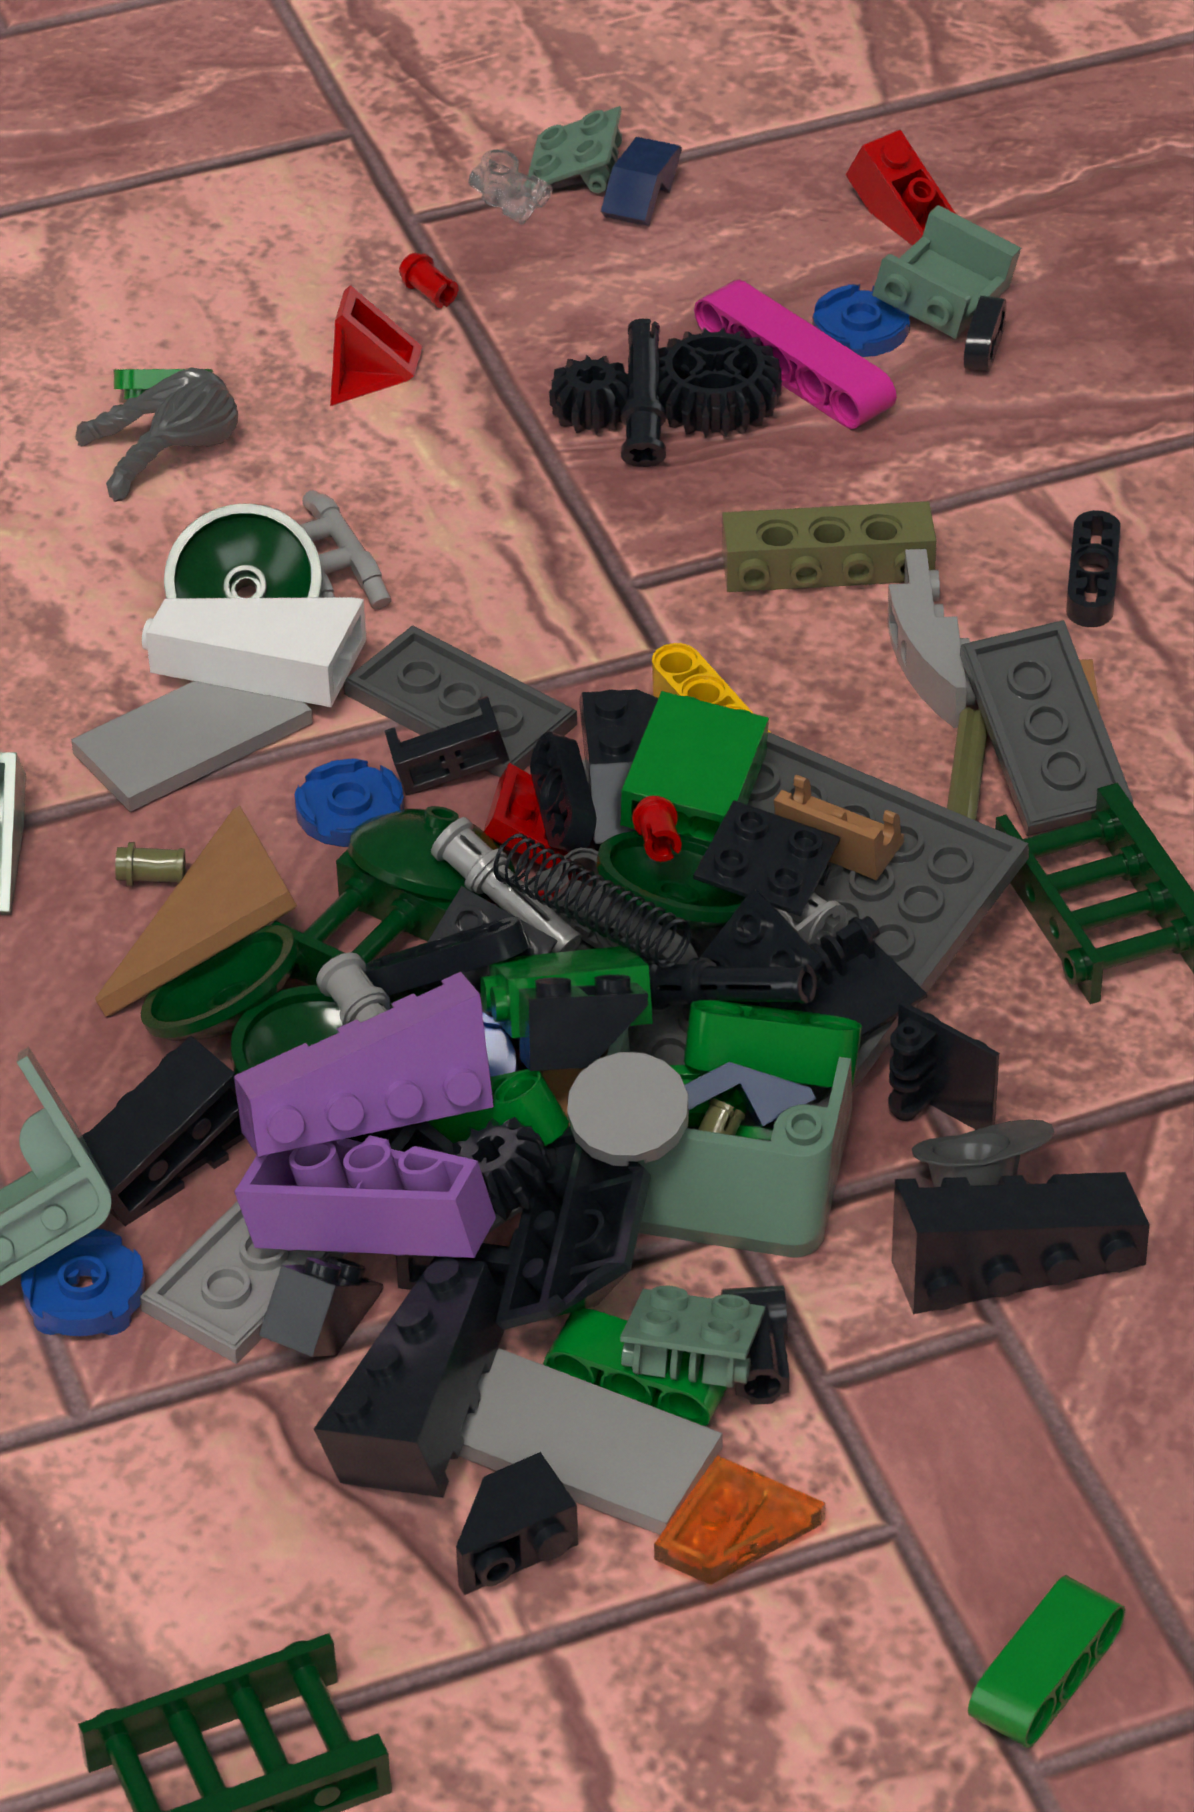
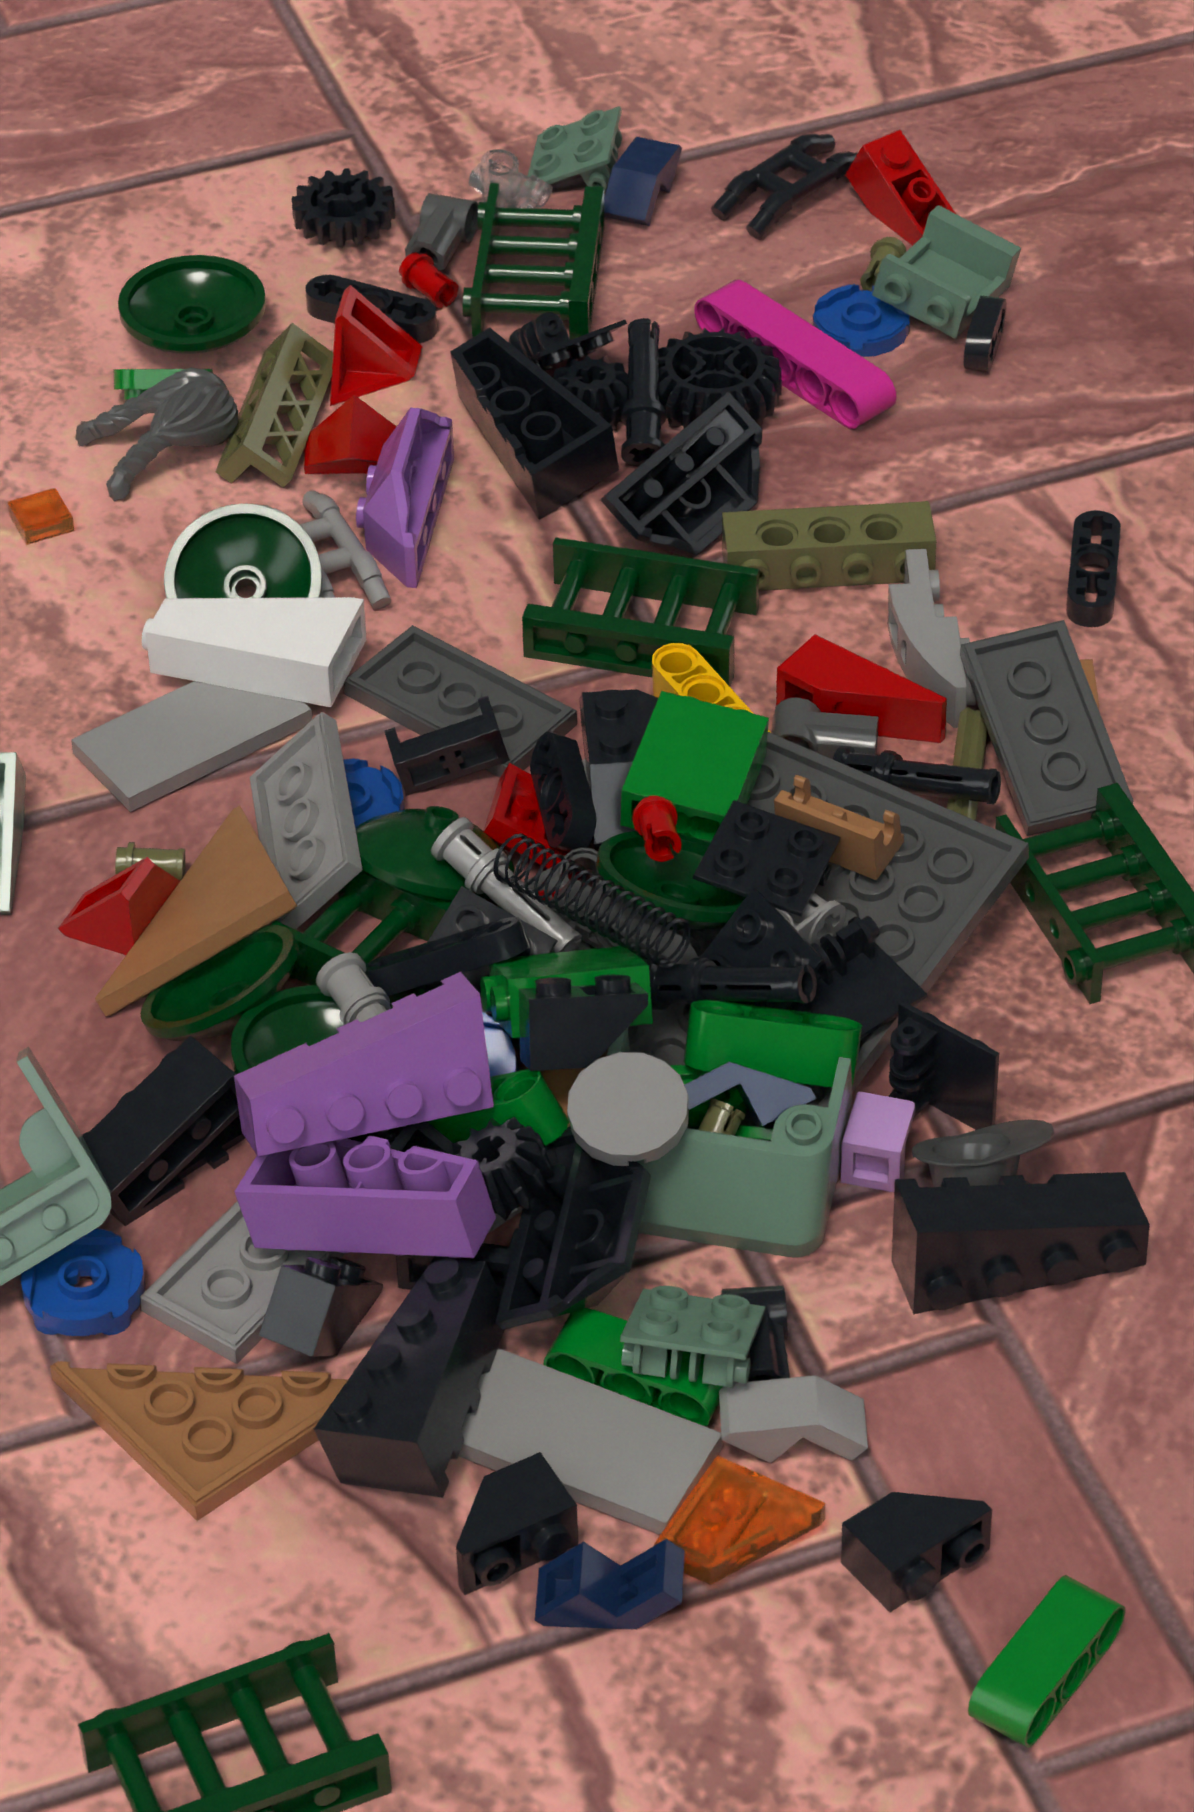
(40, 516): none -> clear orange tile
(120, 907): none -> red slope
(192, 303): none -> dark green dish
(203, 1429): none -> medium nougat tile
(271, 396): none -> olive fence
(307, 817): none -> light grey tile
(343, 207): none -> black gear
(347, 440): none -> red slope
(407, 493): none -> medium lavender wedge
(409, 312): none -> black beam
(442, 227): none -> dark grey piece
(533, 423): none -> black wedge
(547, 341): none -> black hinge
(577, 276): none -> dark green fence
(596, 1592): none -> dark blue slope
(628, 644): none -> dark green fence
(688, 483): none -> black wedge
(777, 1413): none -> light grey slope
(783, 193): none -> black piece
(823, 732): none -> dark grey piece
(855, 686): none -> red slope
(876, 1141): none -> lavender panel
(879, 250): none -> olive pin
(912, 1543): none -> black slope
(925, 778): none -> black pin

